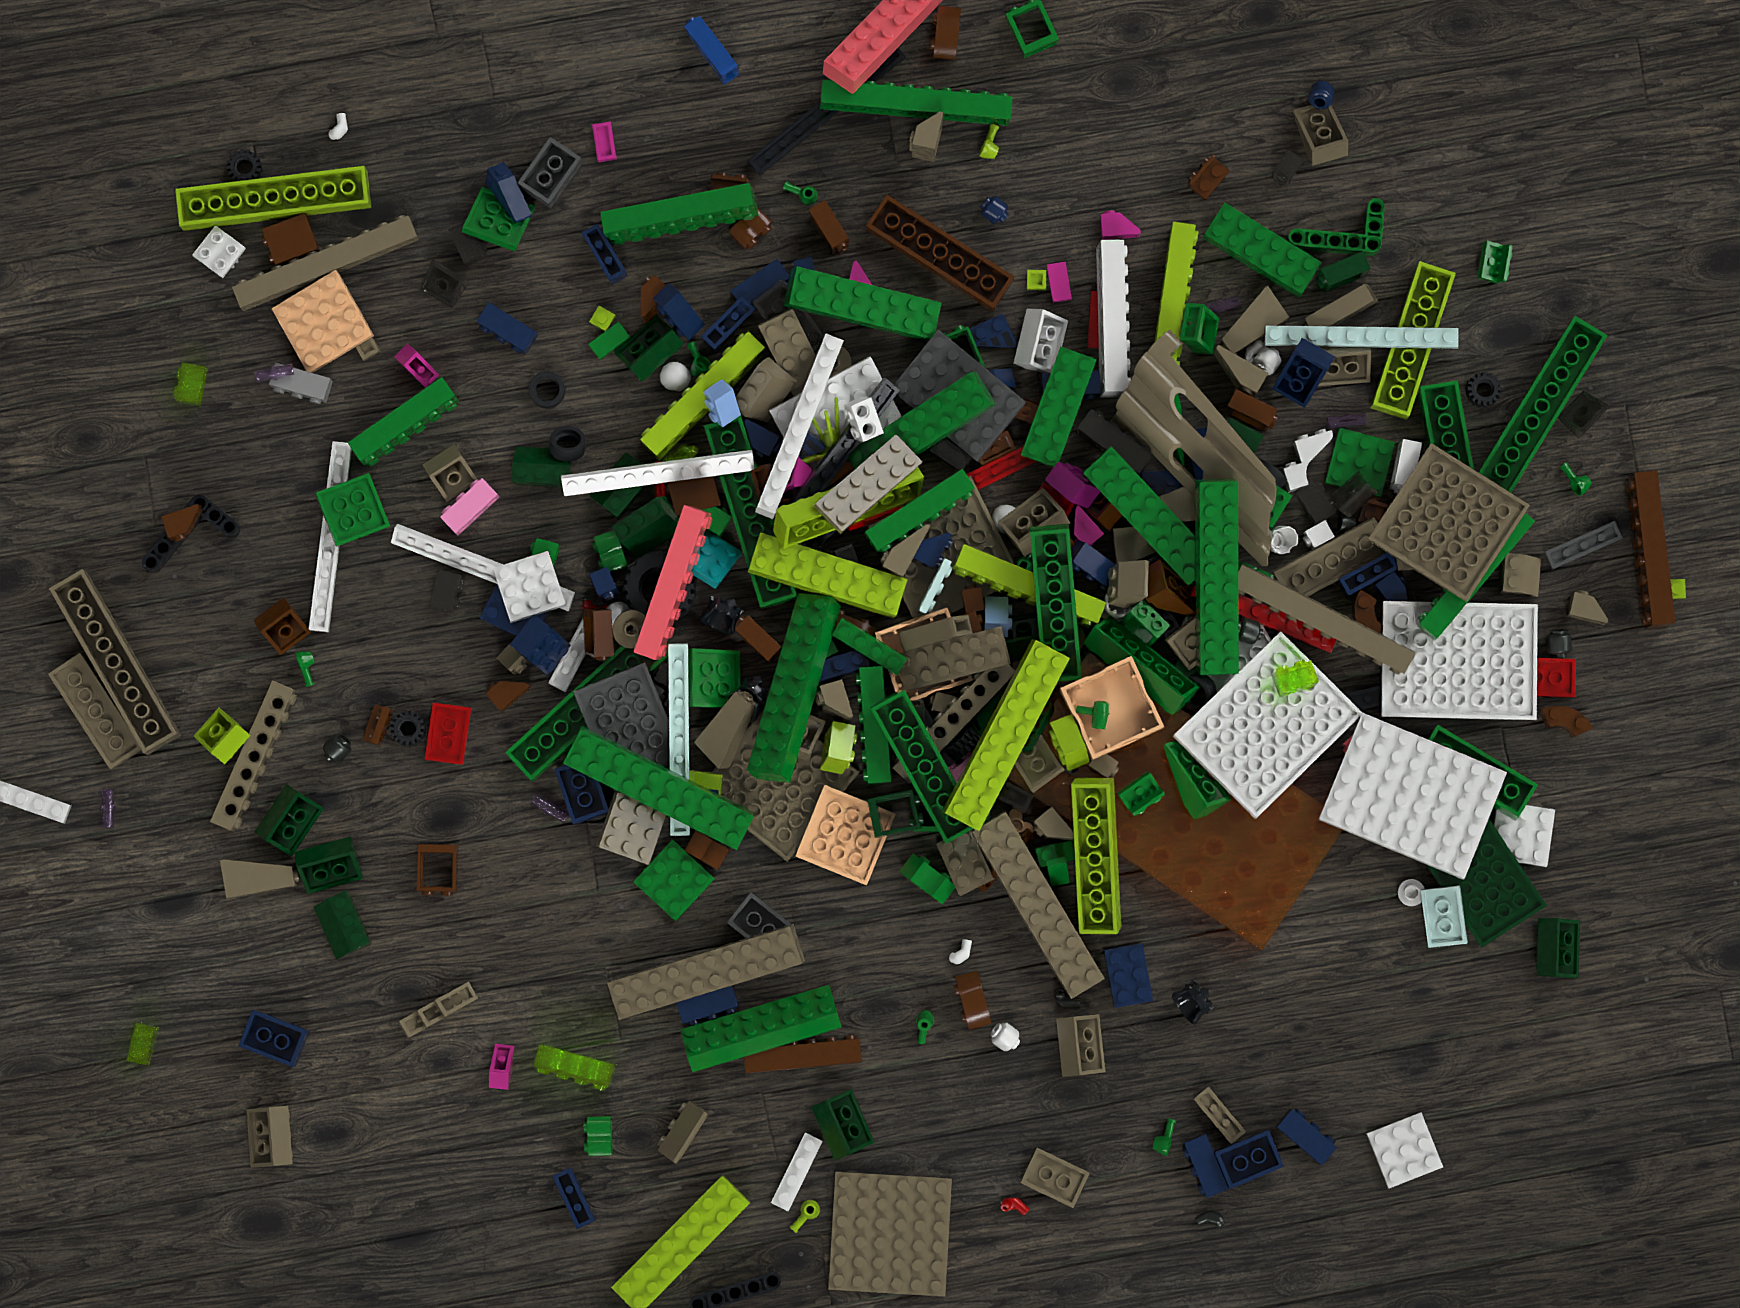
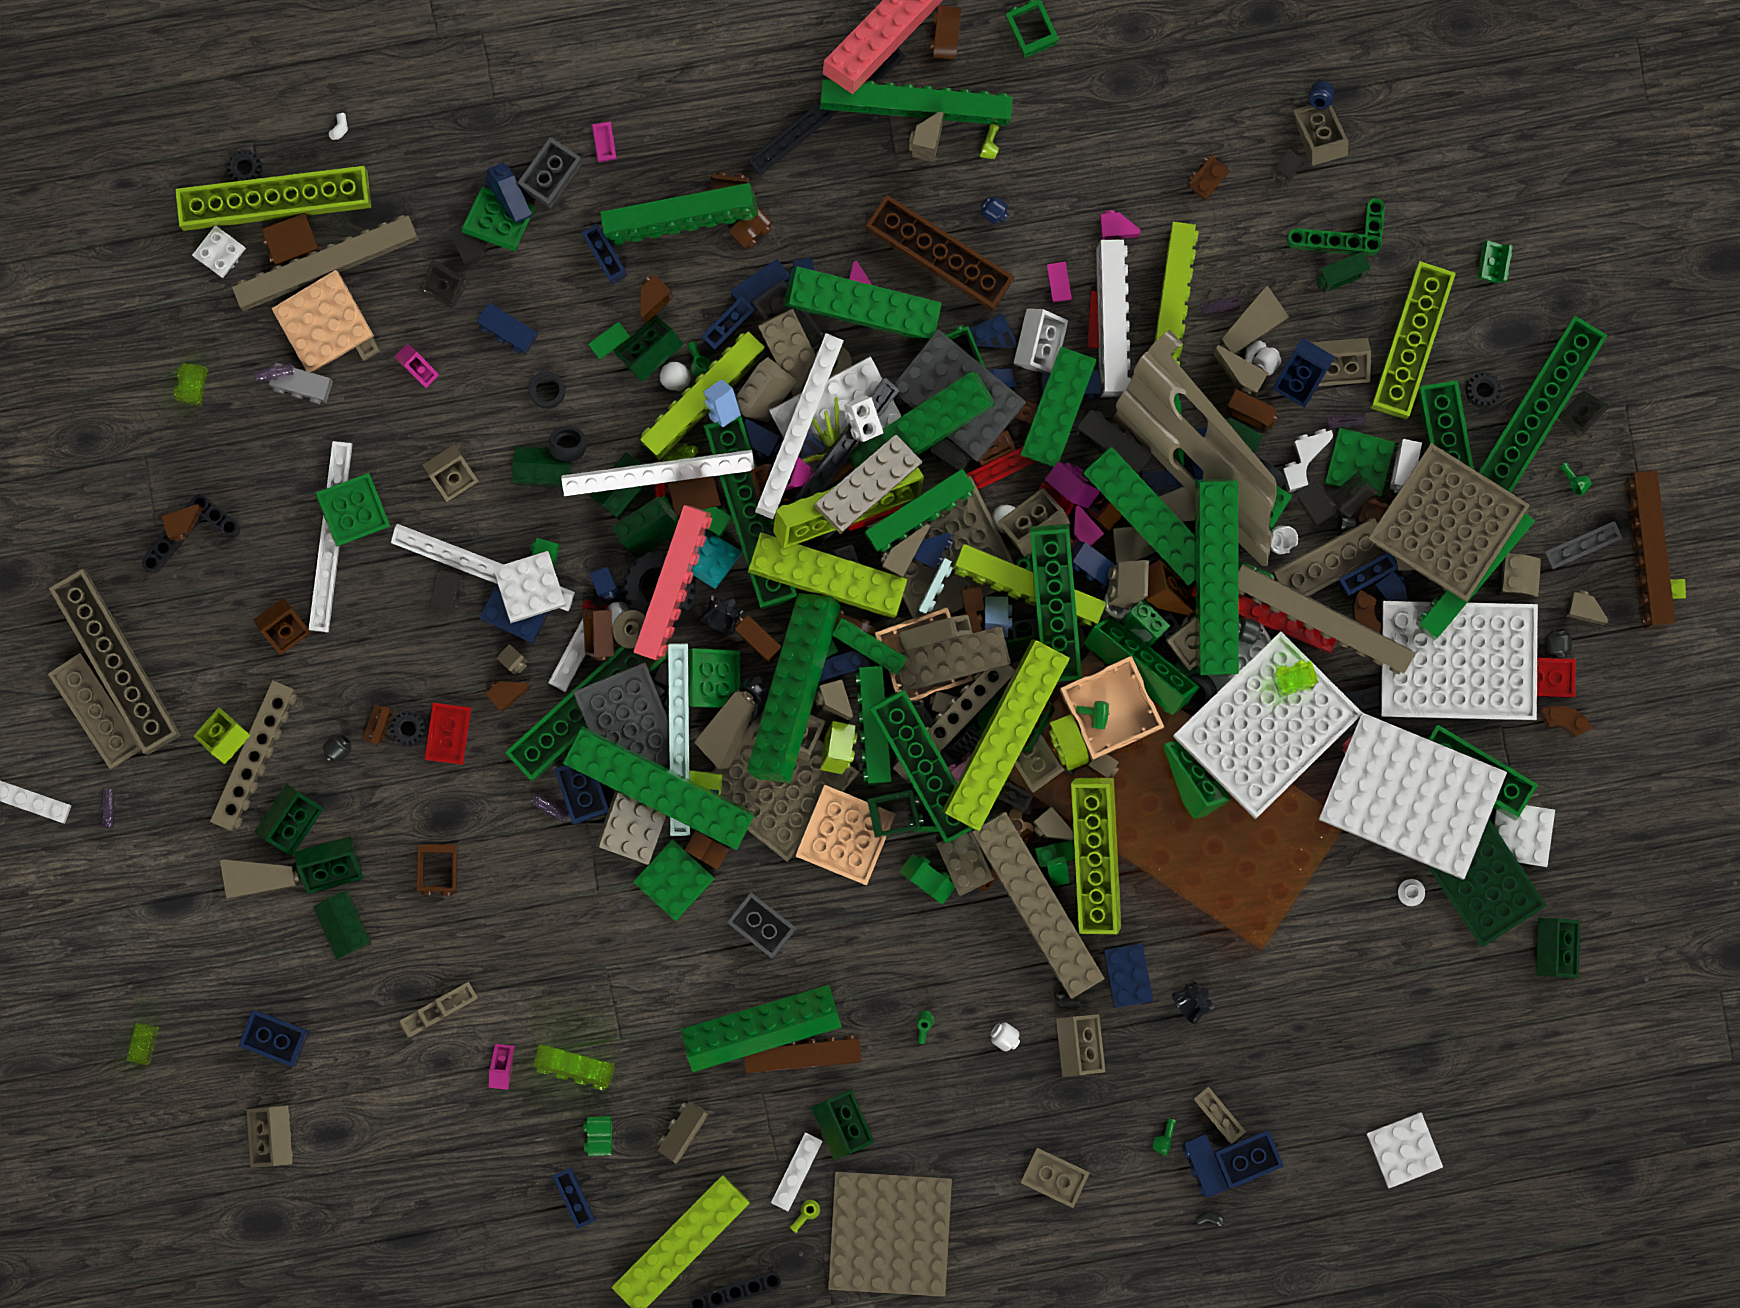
(305, 660): green bar -> none
(403, 422): green brick -> none
(469, 506): bright pink brick -> none
(540, 645): dark blue brick -> none
(602, 318): lime plate -> none
(610, 552): green brick -> none
(678, 312): dark blue brick -> none
(706, 971): dark tan brick -> none
(707, 1005): dark blue brick -> none
(712, 50): blue slope -> none
(801, 192): green bar -> none
(829, 228): reddish brown brick -> none
(962, 954): white arm -> none
(972, 999): reddish brown brick -> none
(1012, 1204): red arm -> none
(1036, 279): lime plate -> none
(1141, 794): green bracket -> none
(1202, 321): green window -> none
(1262, 250): green brick -> none
(1307, 1136): dark blue brick -> none
(1318, 535): white brick -> none
(1344, 307): dark tan slope -> none
(1362, 336): light aqua plate -> none
(1444, 916): light aqua plate -> none

